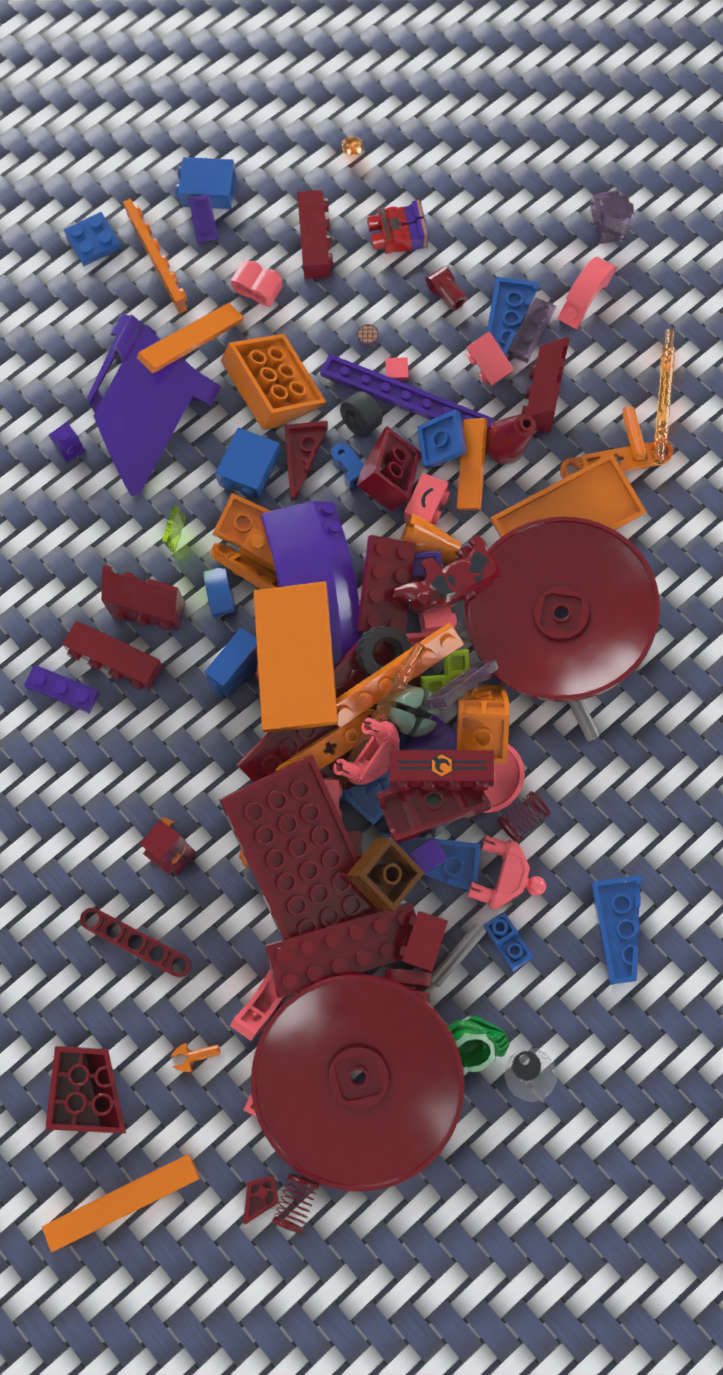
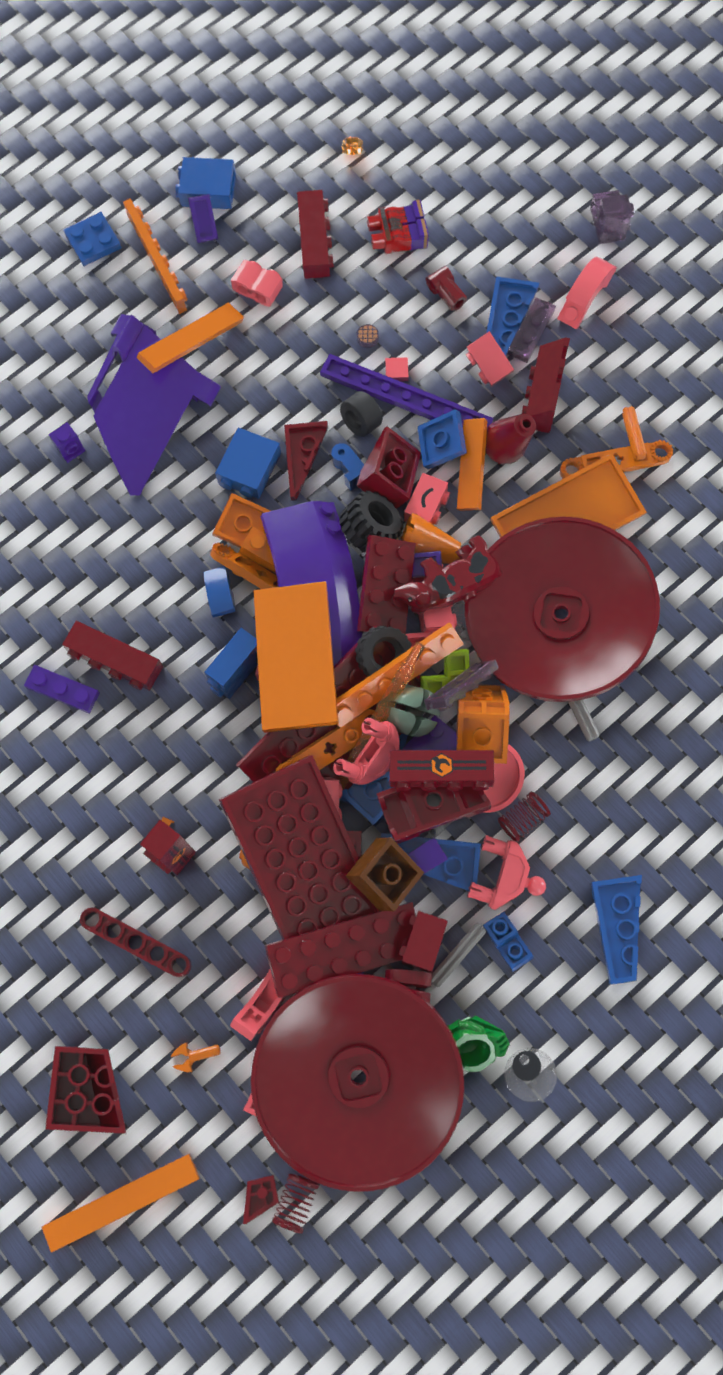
(141, 601): dark red wedge -> none
(174, 529): clear neon green piece -> none
(271, 380): orange slope -> none
(368, 516): none -> black tyre
(664, 398): clear orange axle -> none

